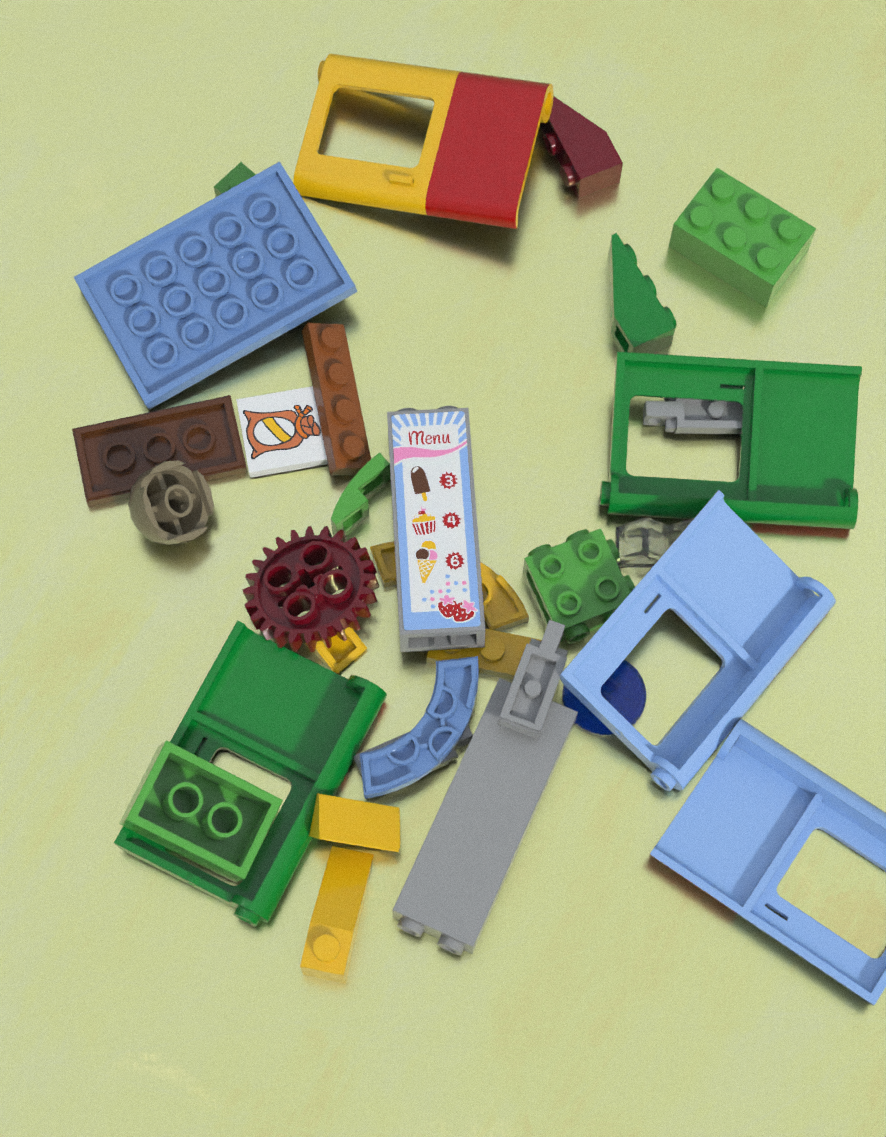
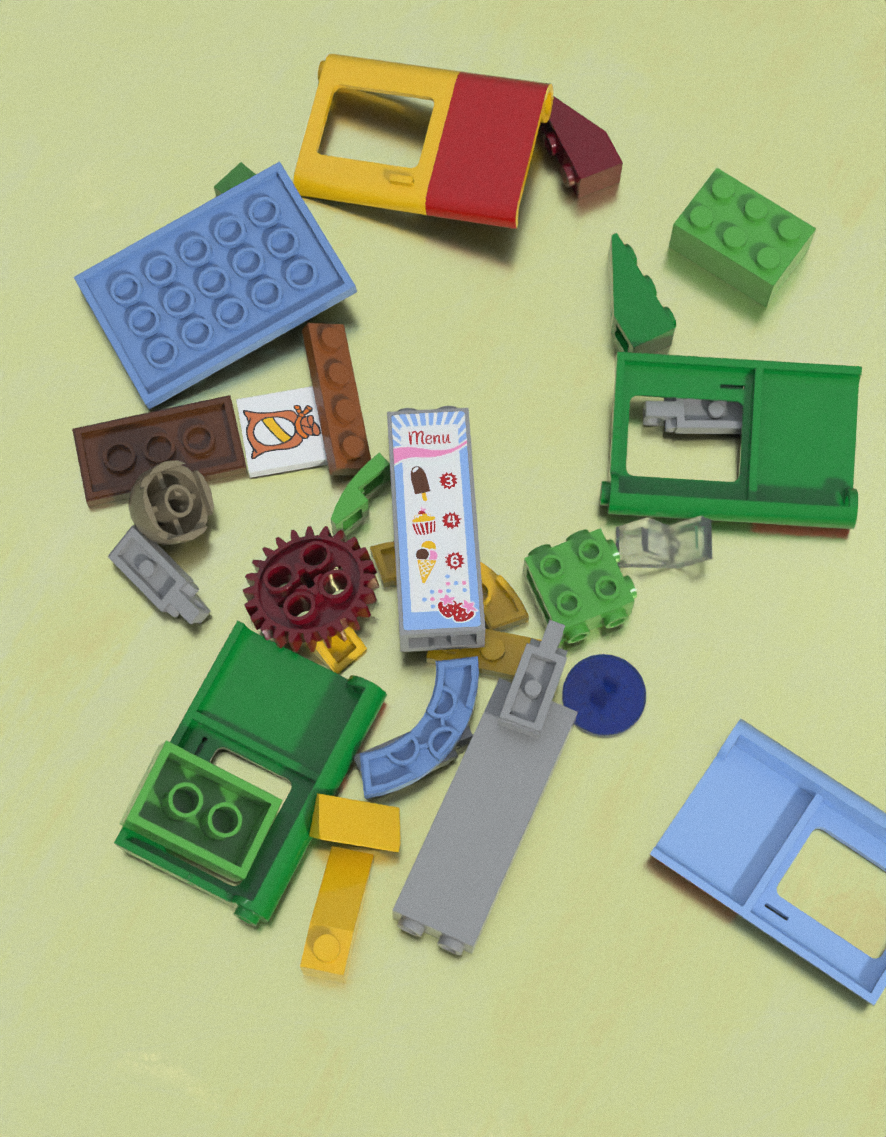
(158, 576): none -> light grey hinge
(737, 602): light blue piece -> none

